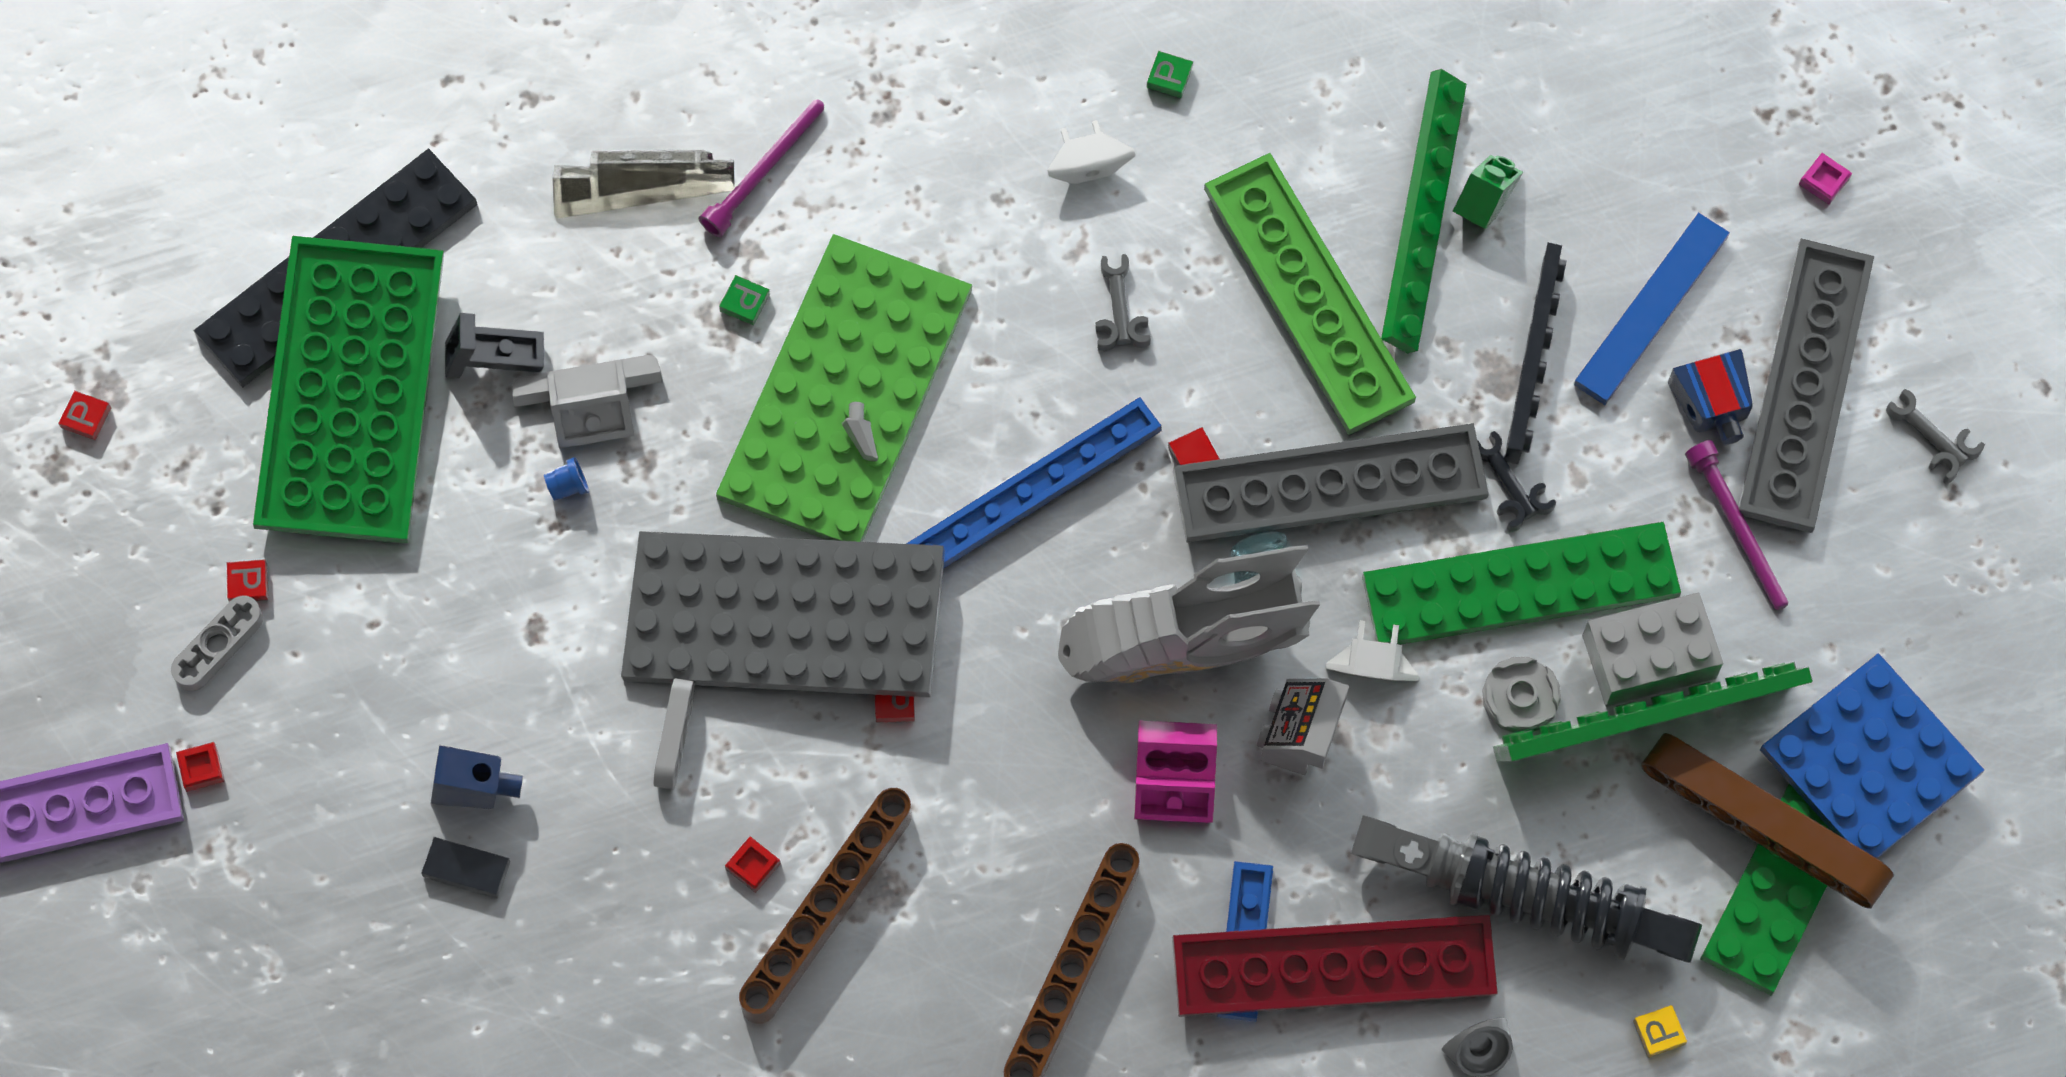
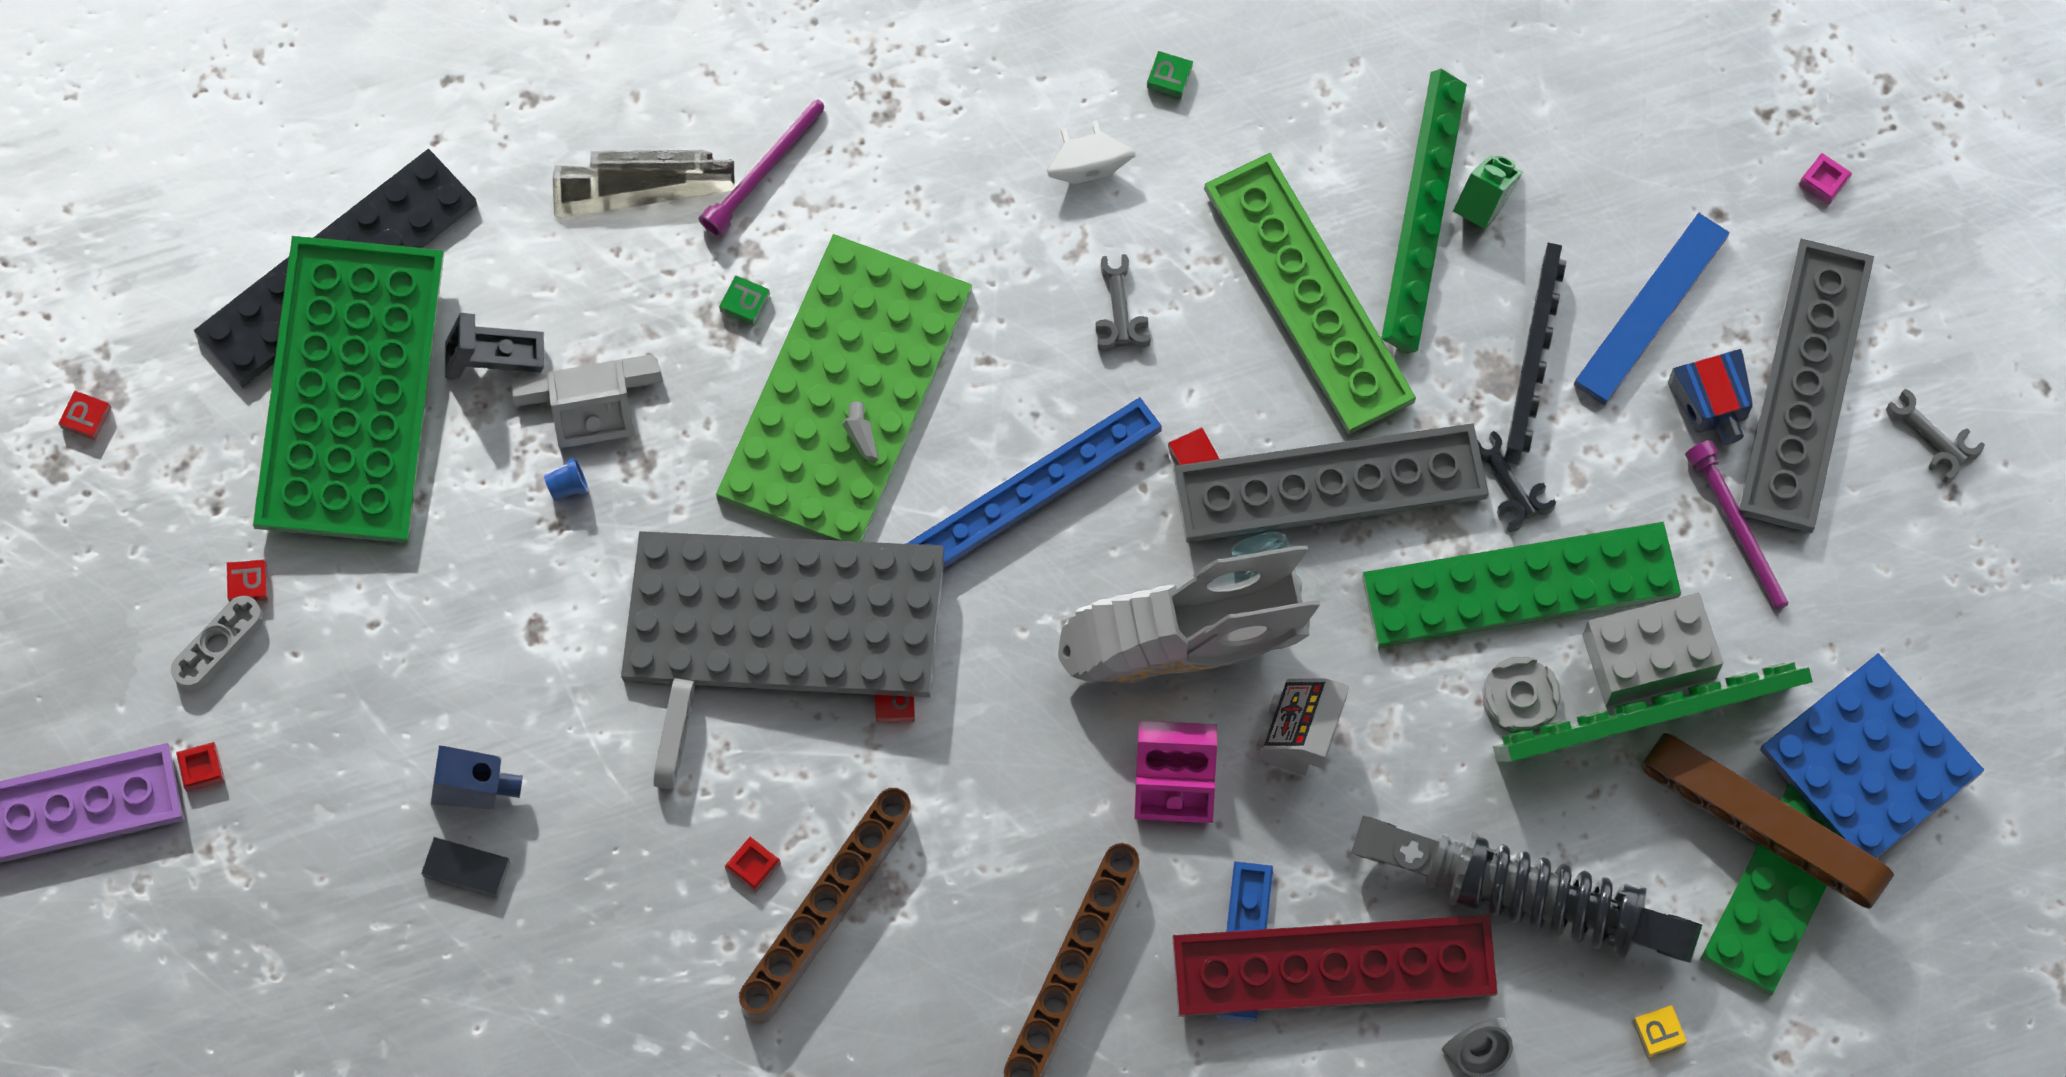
(1374, 659): white piece -> none

